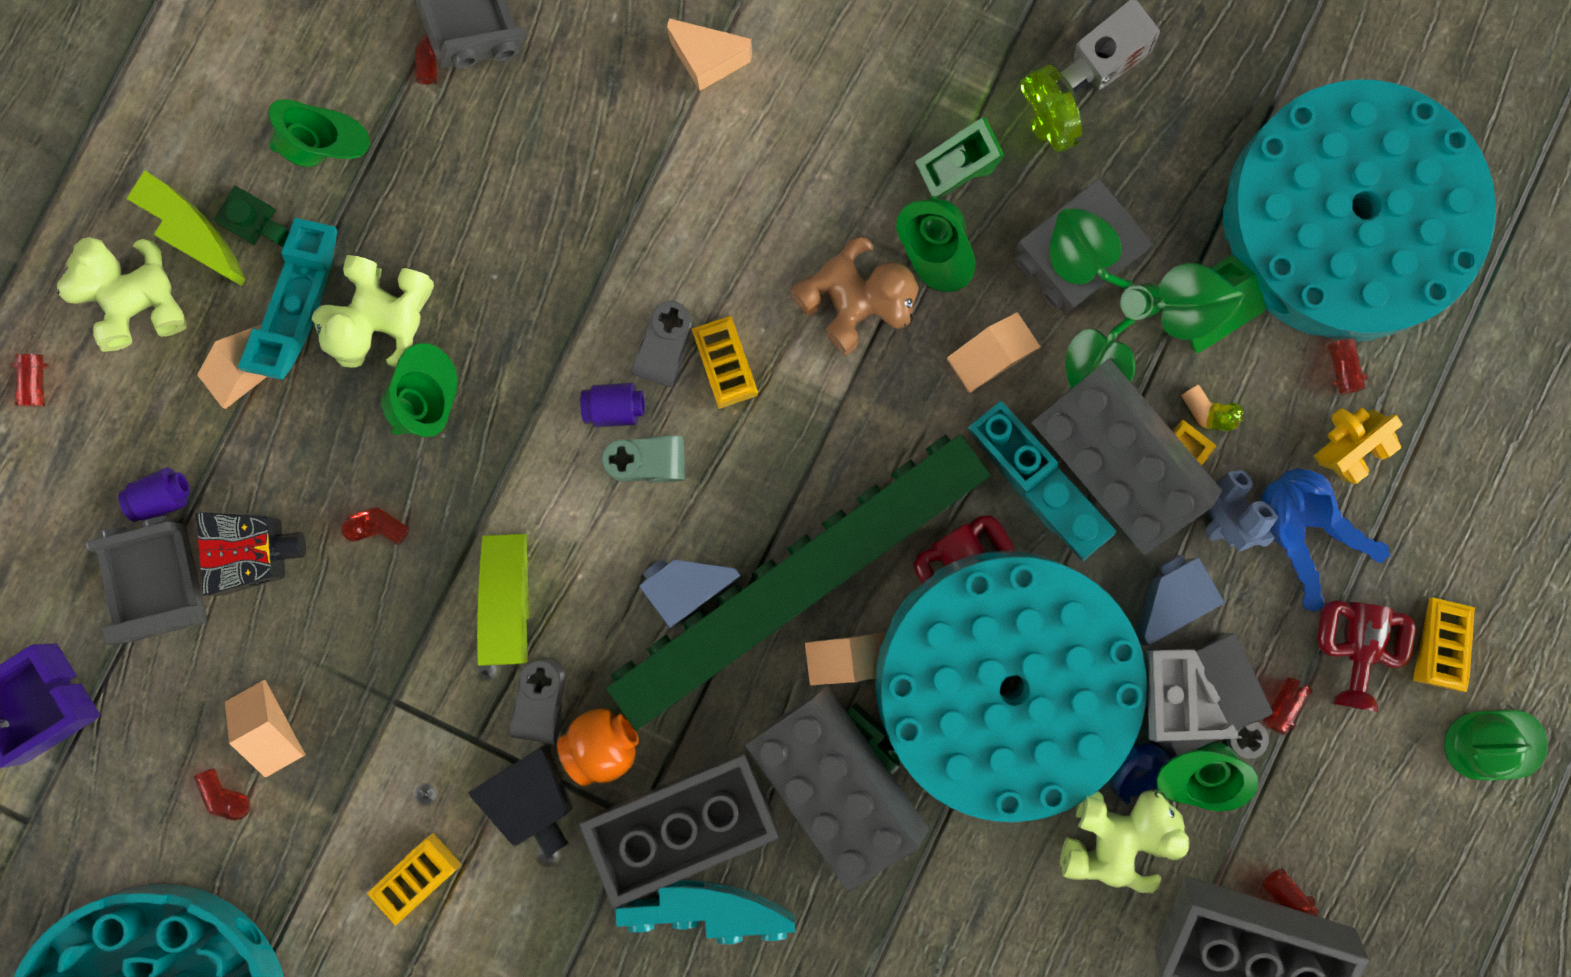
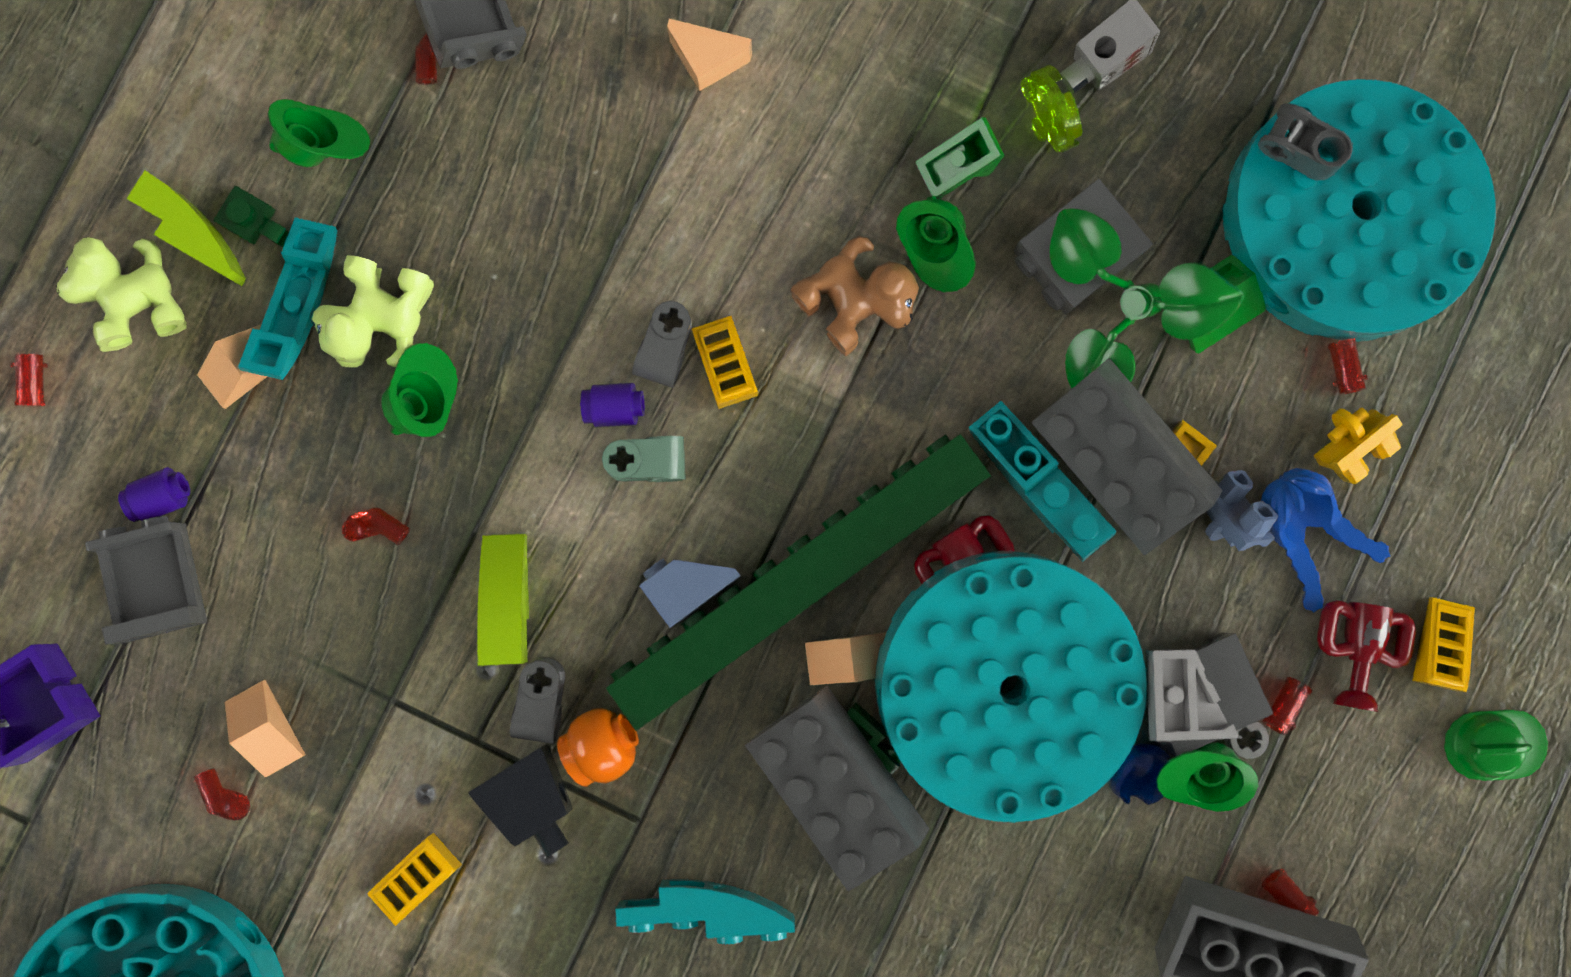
(243, 551): torso -> none
(679, 829): dark grey brick -> none
(993, 352): light nougat slope -> none
(1150, 827): yellowish green animal -> none
(1176, 598): sand blue slope -> none
(1212, 415): arm -> none
(1302, 142): none -> dark grey piece

